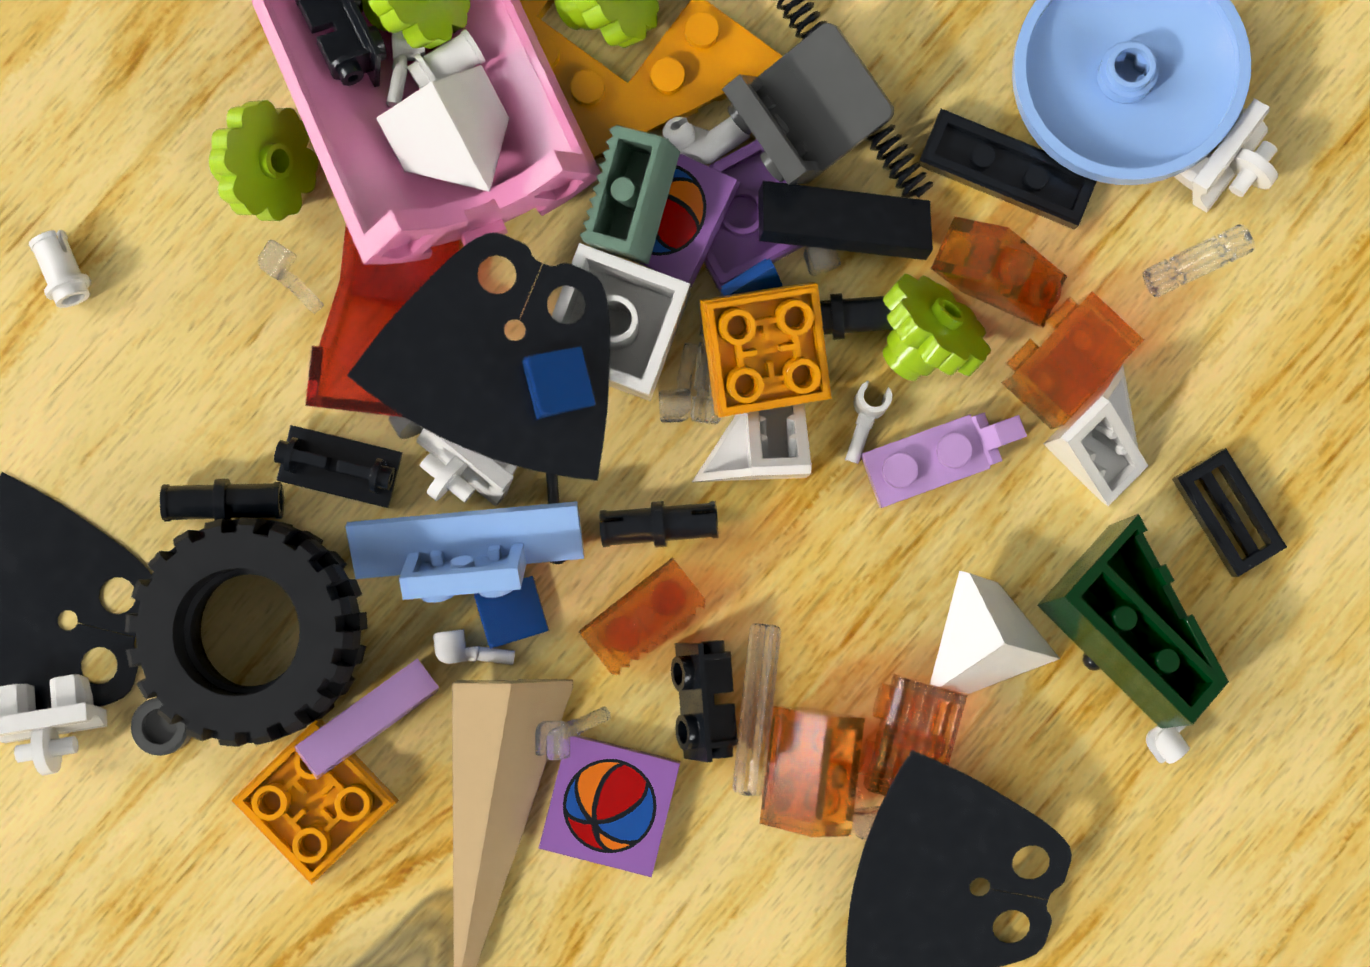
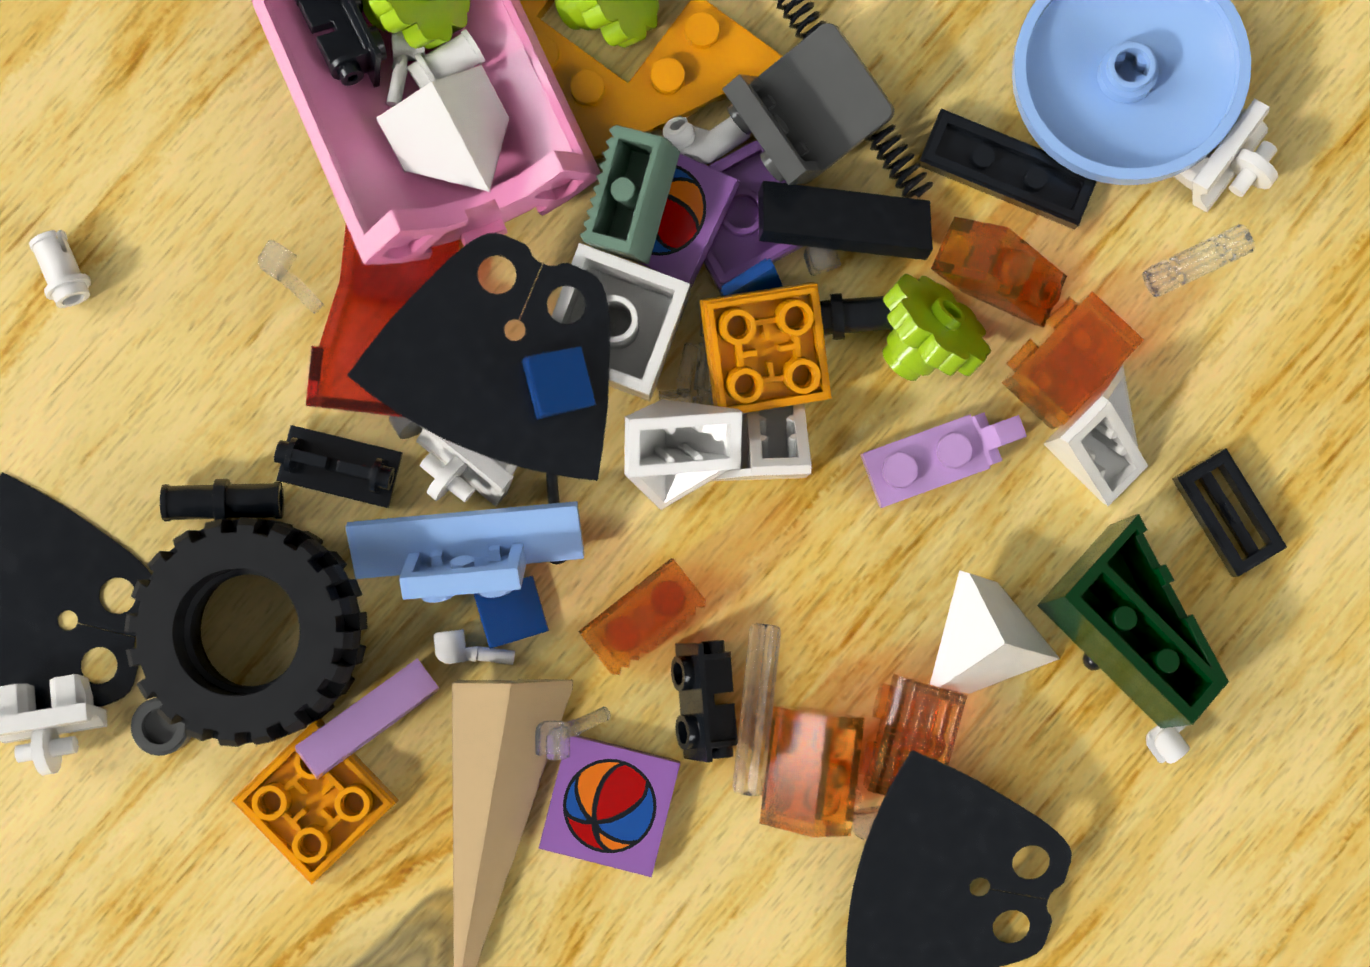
(263, 161): lime plant -> none
(659, 524): black pin -> none
(680, 447): none -> white slope
(865, 421): white hand -> none

